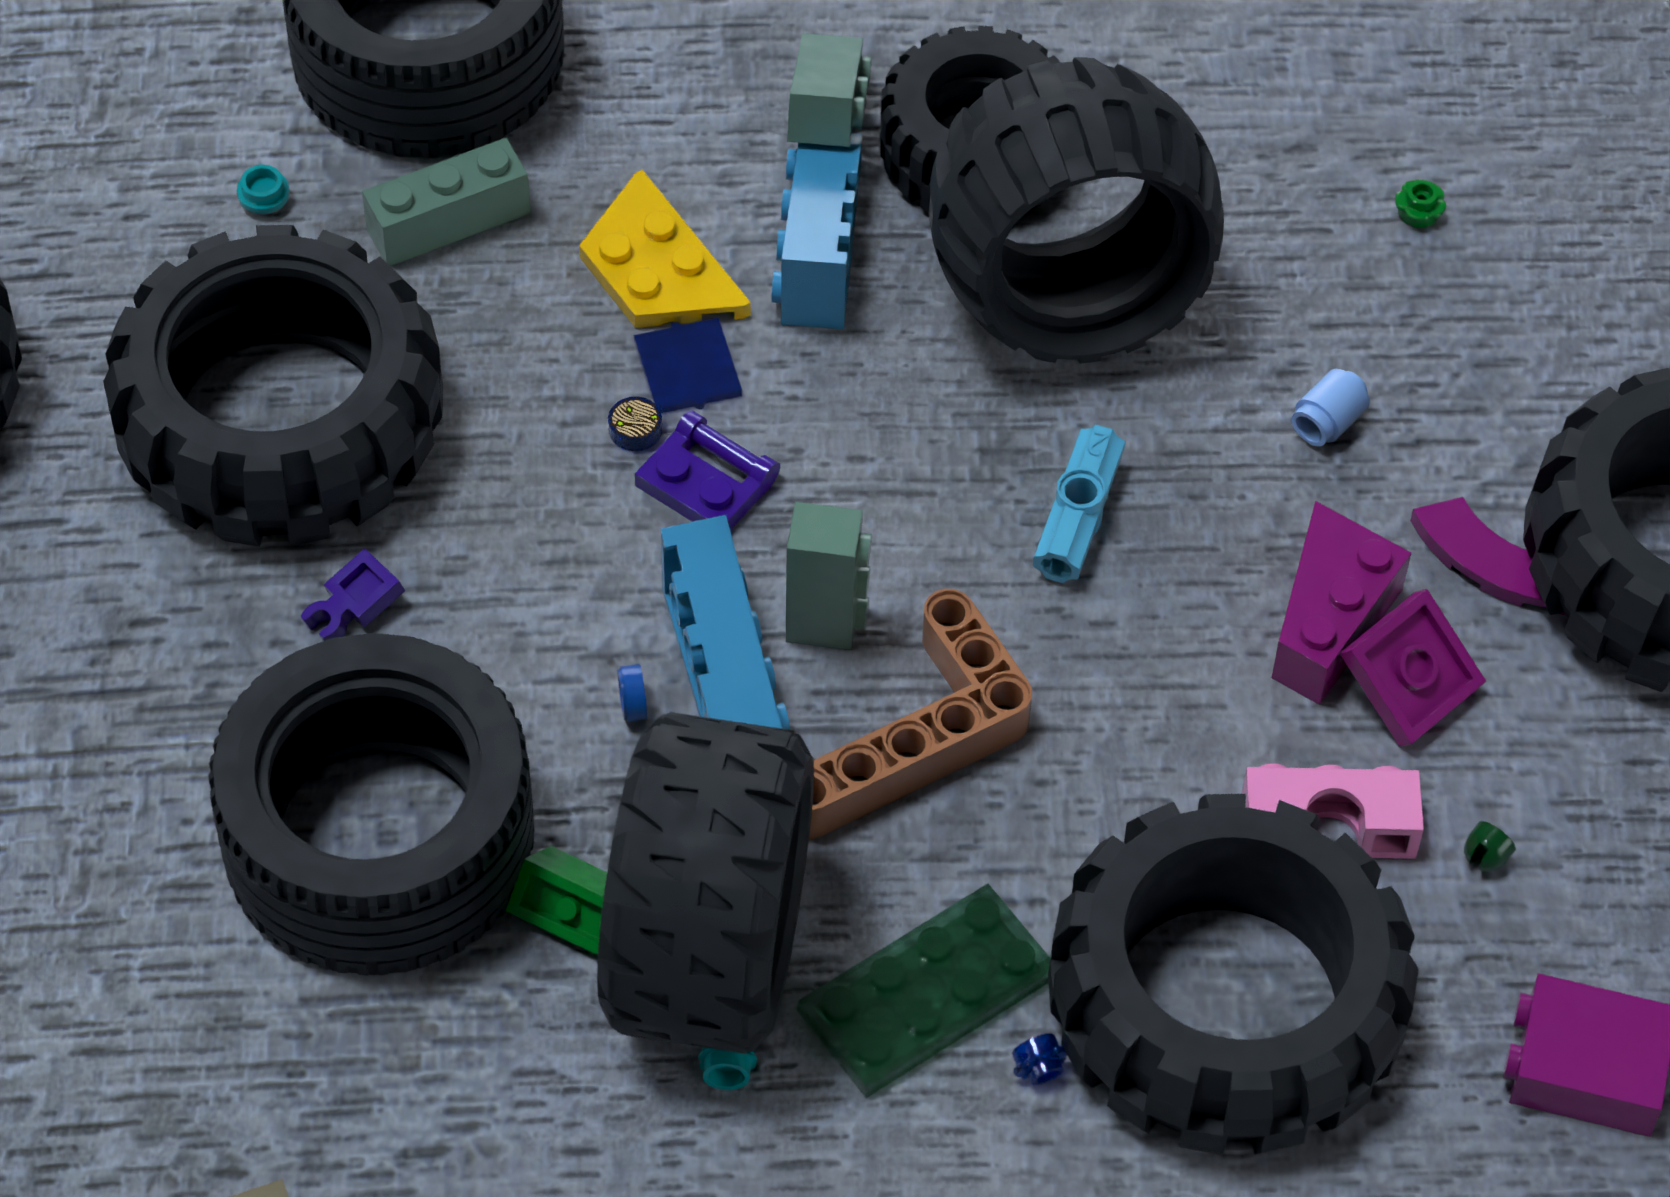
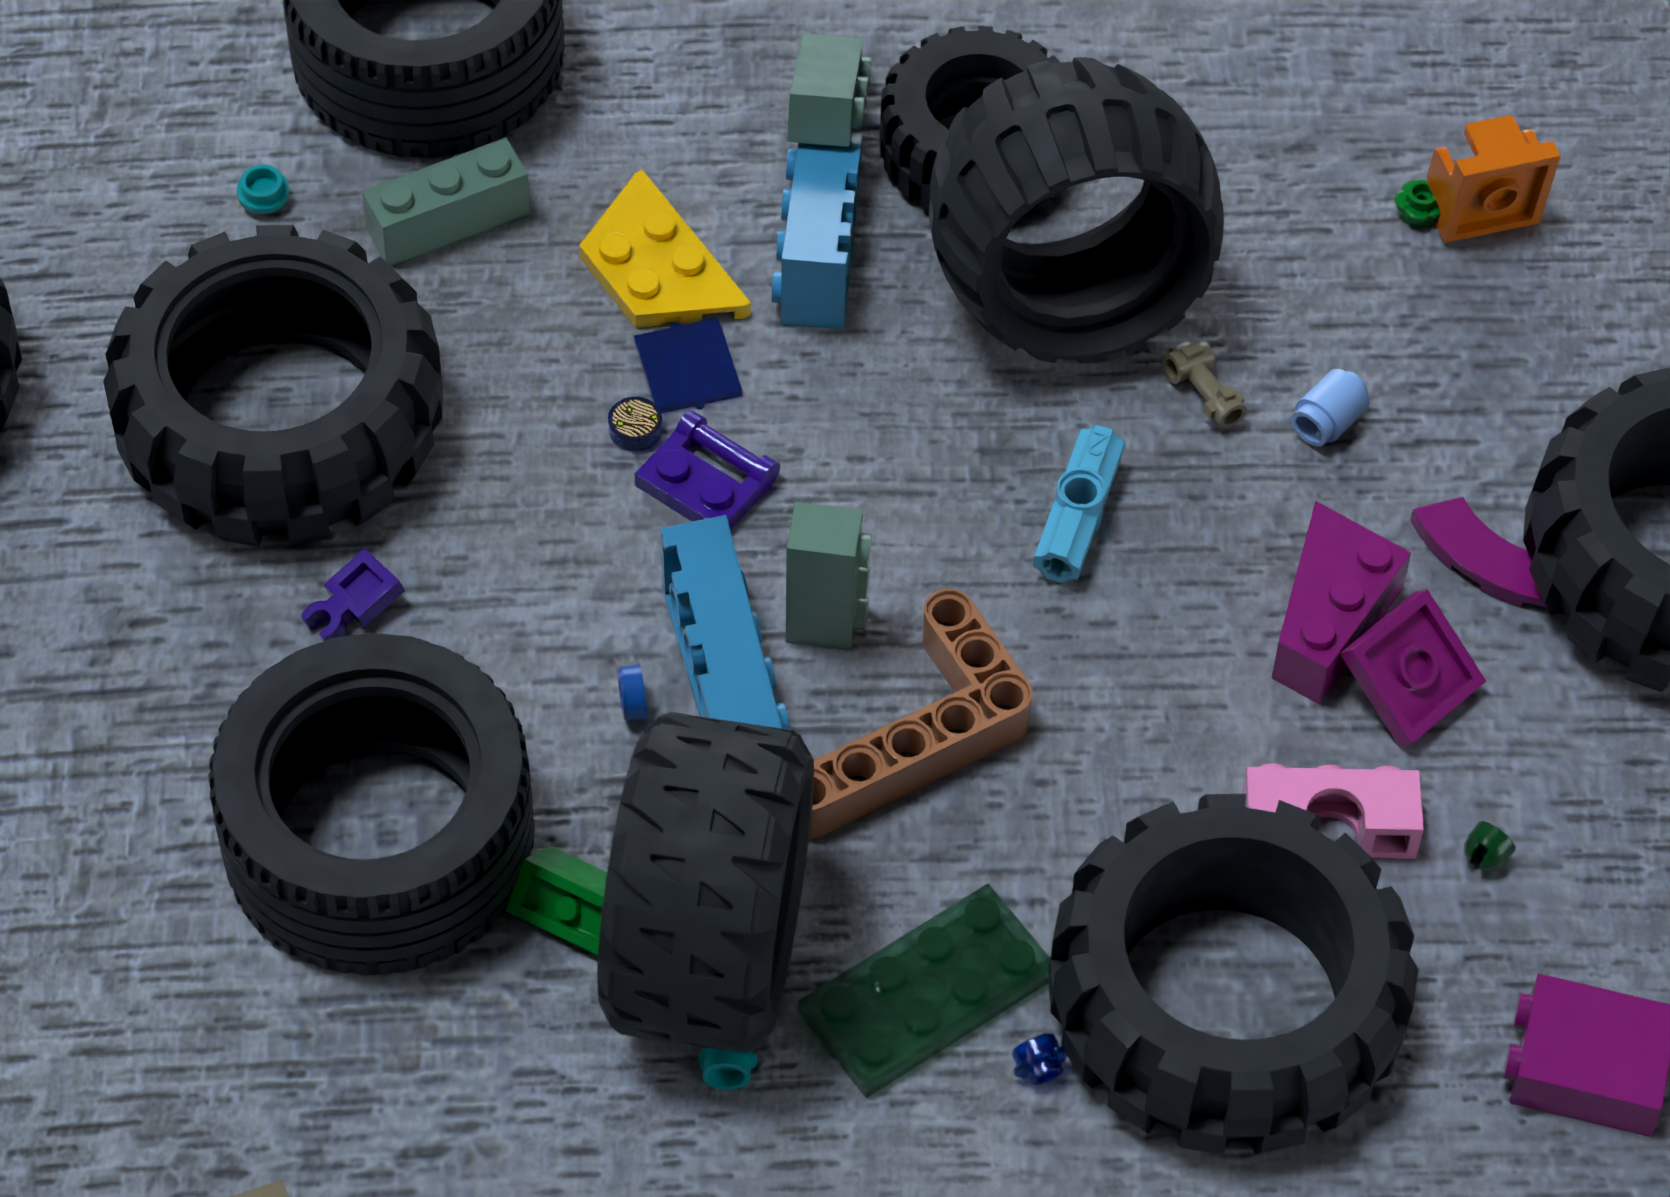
(1195, 363): none -> dark tan bar
(1496, 188): none -> orange panel

